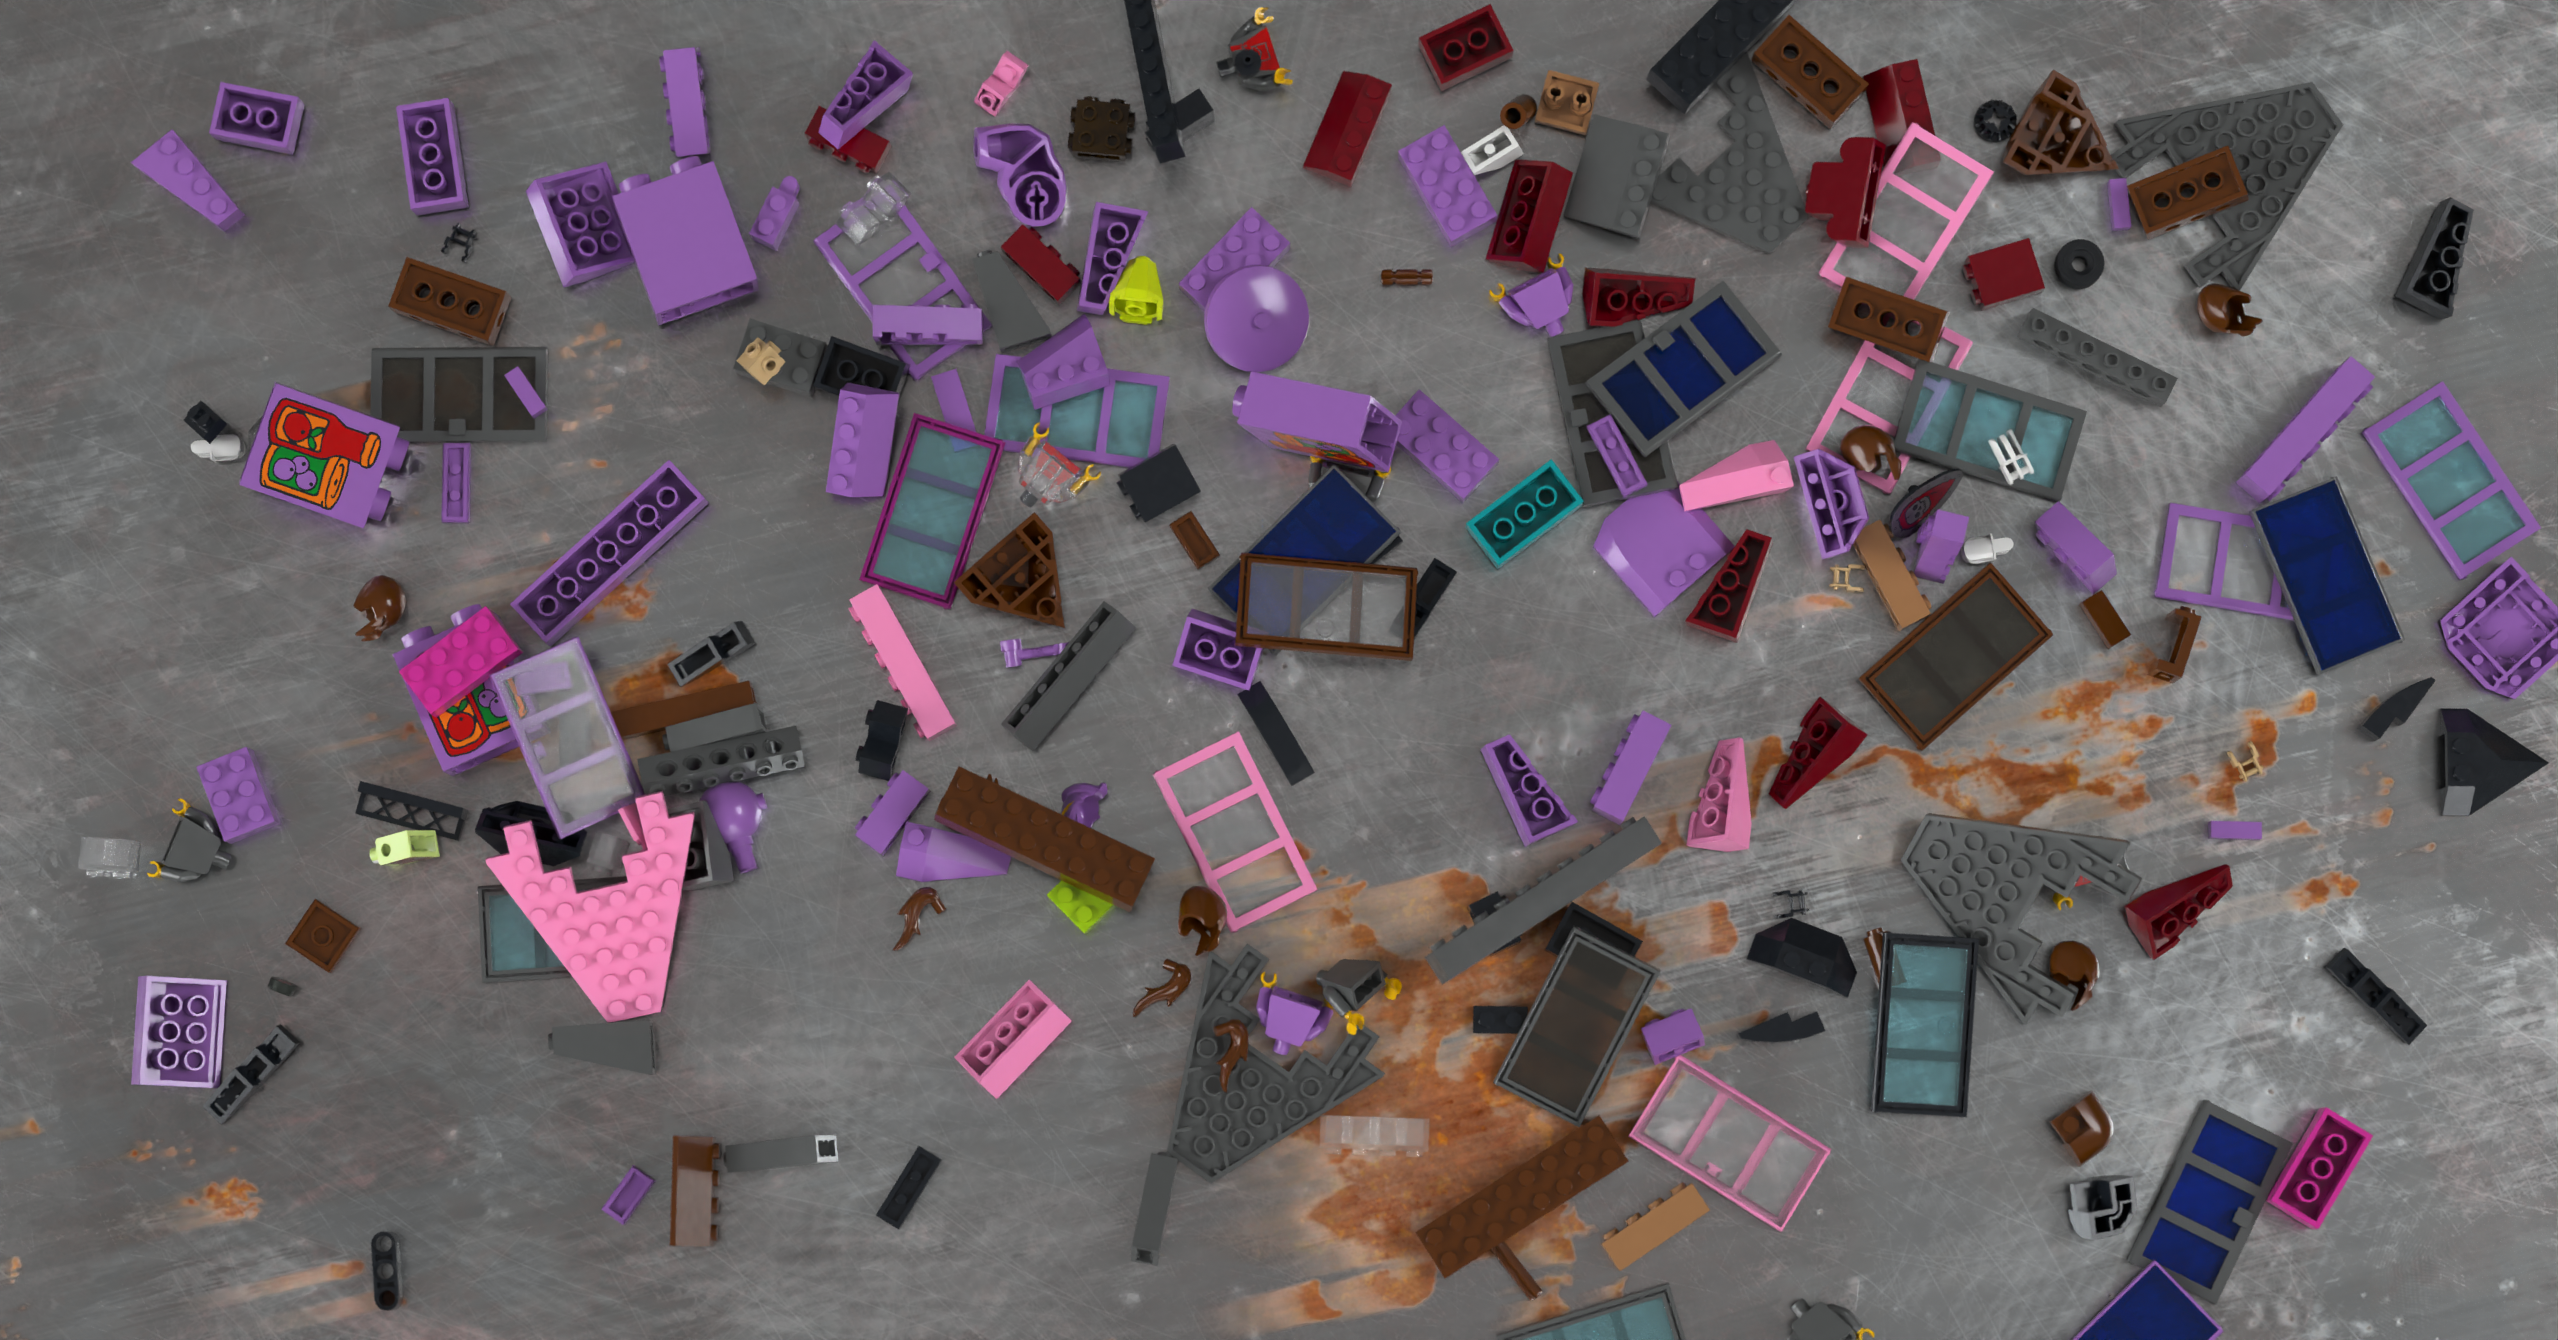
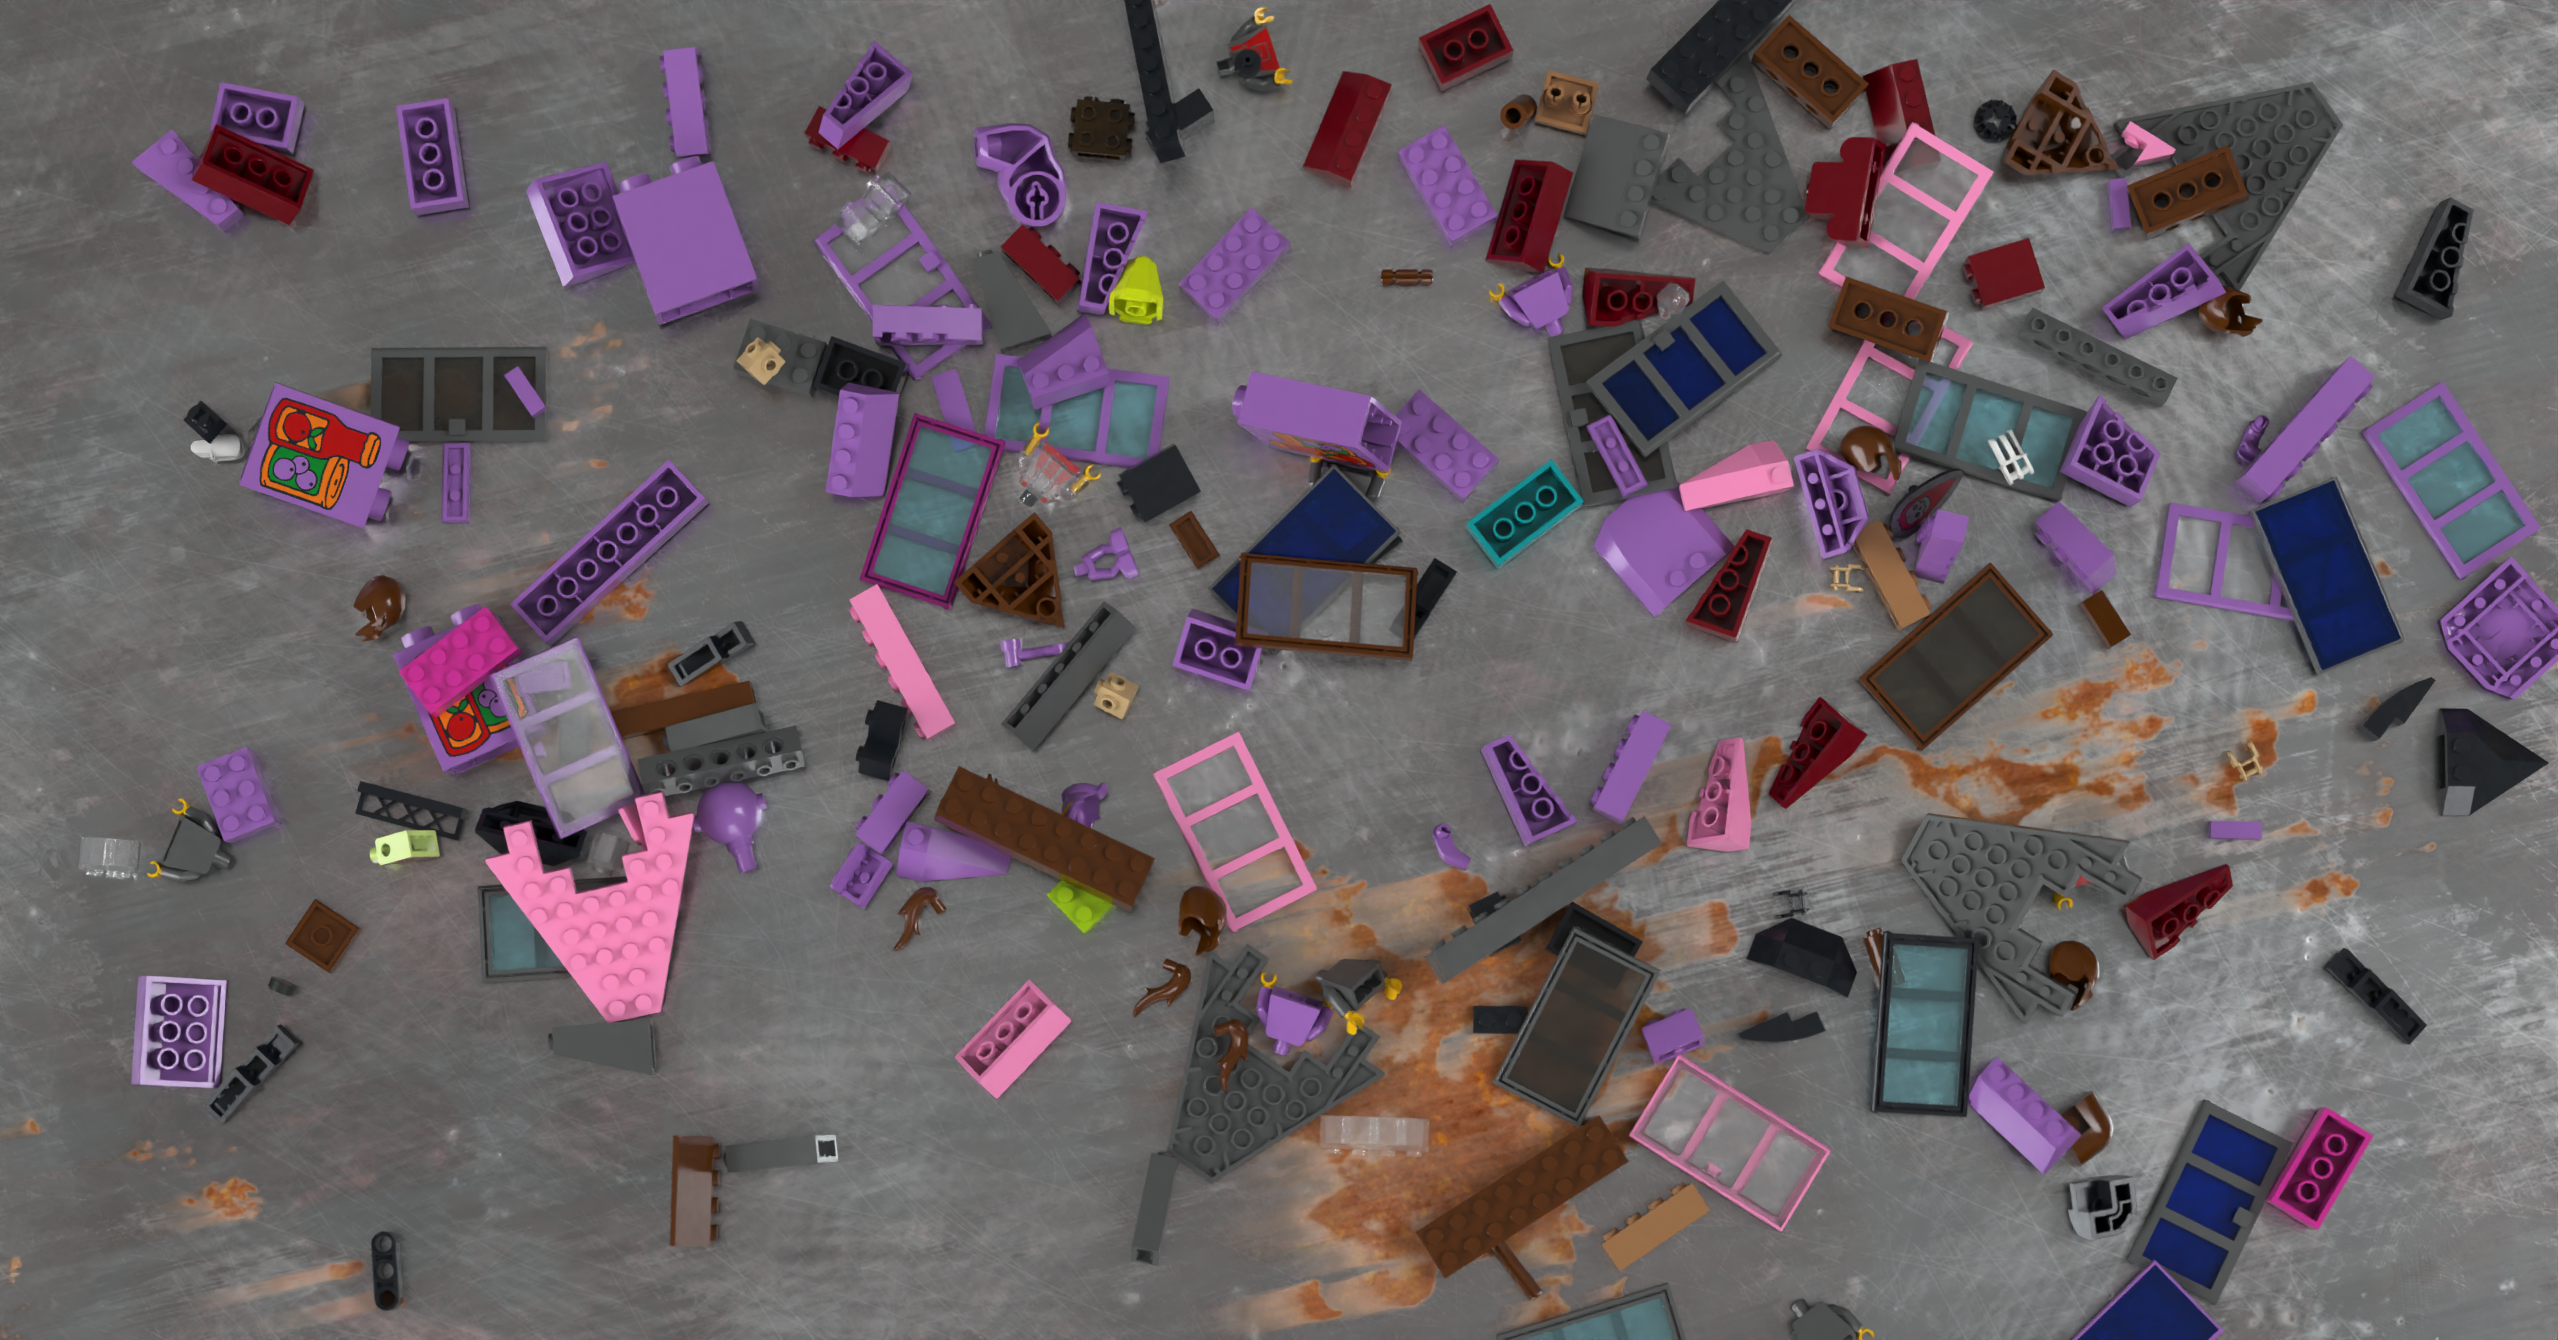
(252, 174): none -> dark red slope
(443, 285): reddish brown brick -> none
(456, 229): black piece -> none
(628, 1195): medium lavender tile -> none
(708, 855): dark grey slope -> none
(776, 214): medium lavender brick -> none
(861, 875): none -> medium lavender bracket
(909, 1187): black plate -> none
(1001, 83): bright pink slope -> none
(1115, 694): none -> tan brick
(1125, 559): none -> medium lavender piece
(1256, 318): medium lavender dish -> none
(1276, 733): black slope -> none
(1447, 849): none -> medium lavender arm
(1492, 151): white slope -> none
(1672, 300): none -> clear piece
(1985, 549): white arm -> none
(2022, 1116): none -> medium lavender slope
(2079, 279): black tyre -> none
(2110, 455): none -> medium lavender wedge
(2153, 148): none -> bright pink slope
(2163, 293): none -> medium lavender wedge
(2174, 669): reddish brown panel -> none
(2249, 446): none -> medium lavender piece

